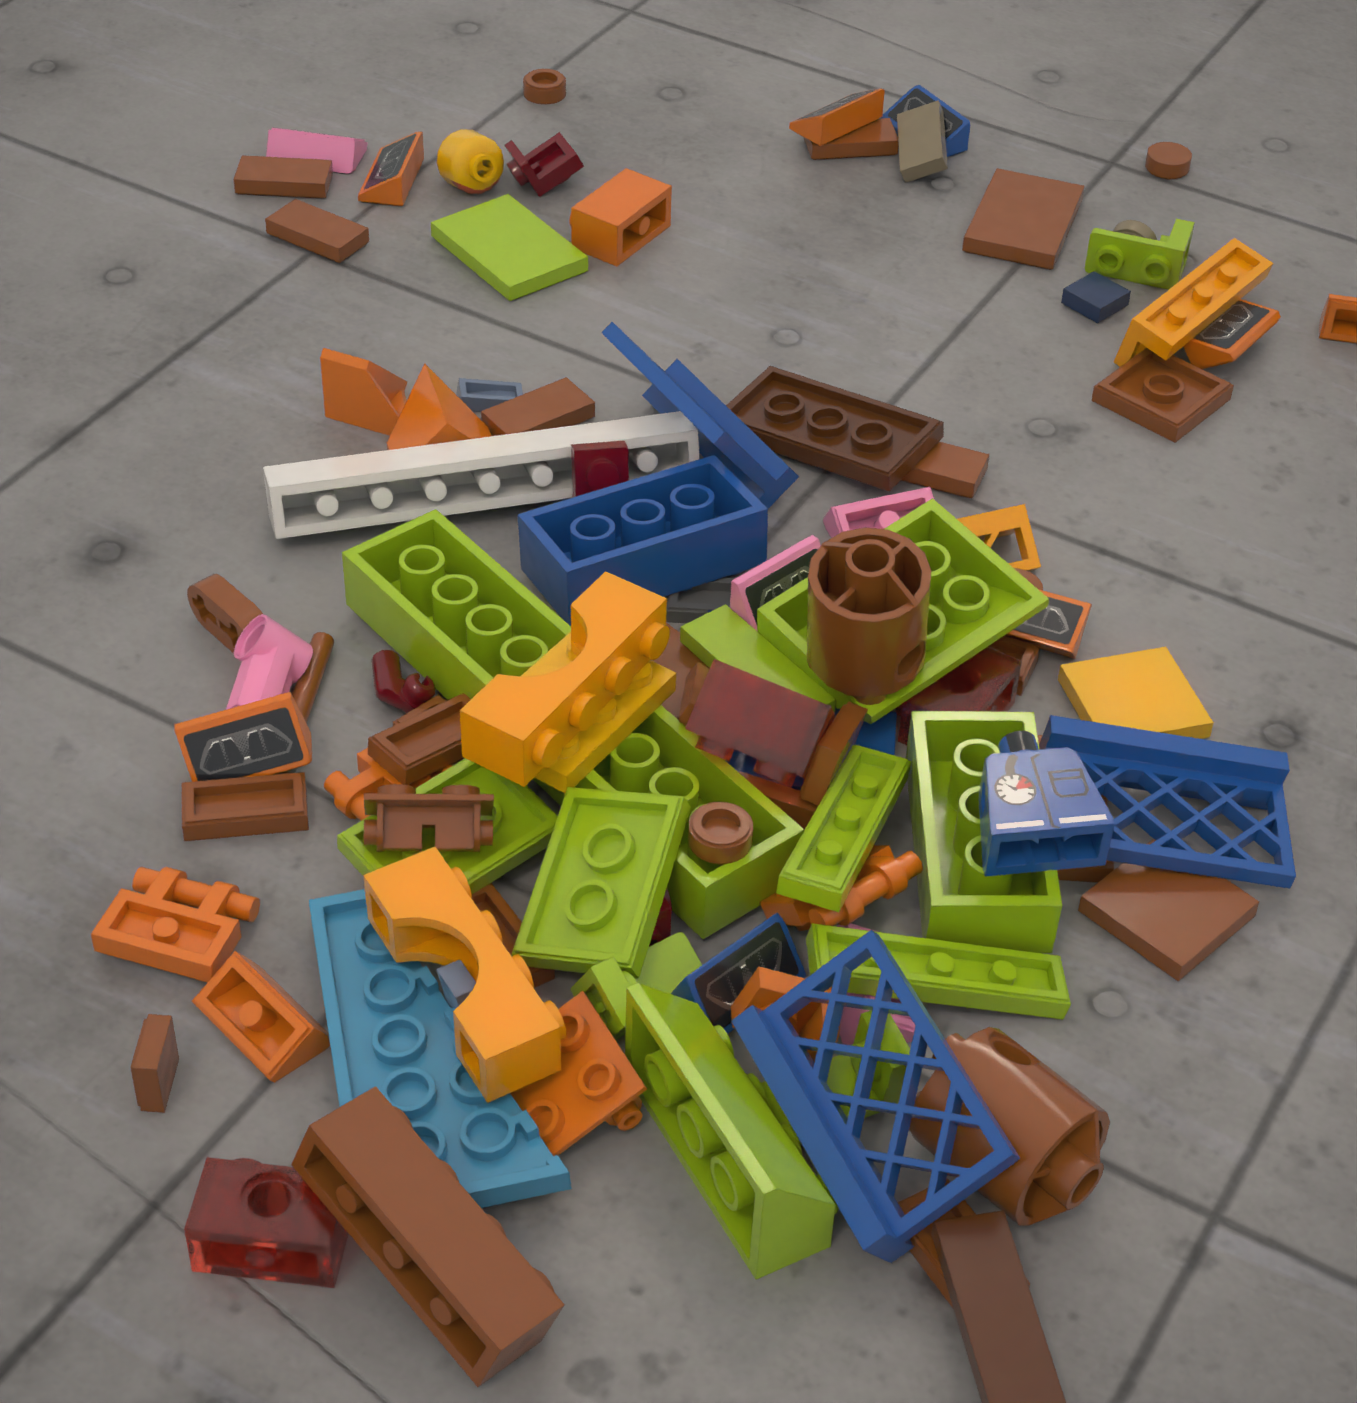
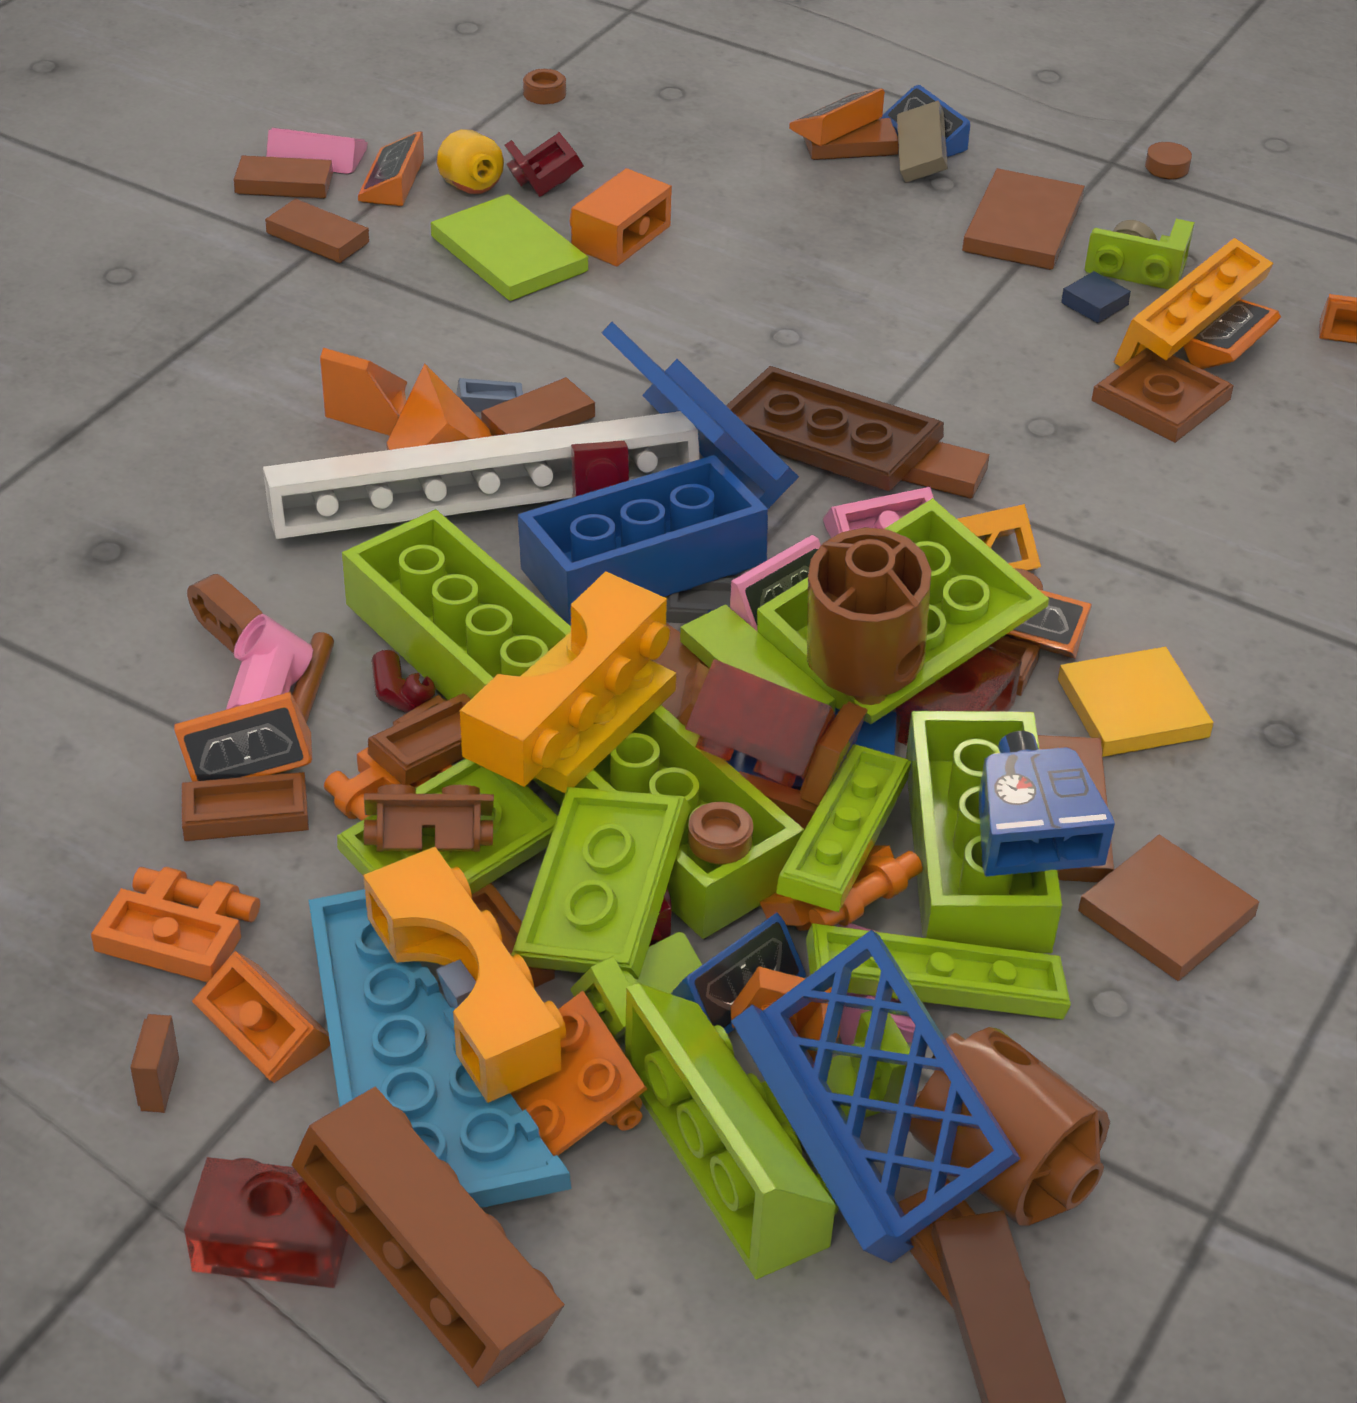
(1189, 768): blue fence -> none

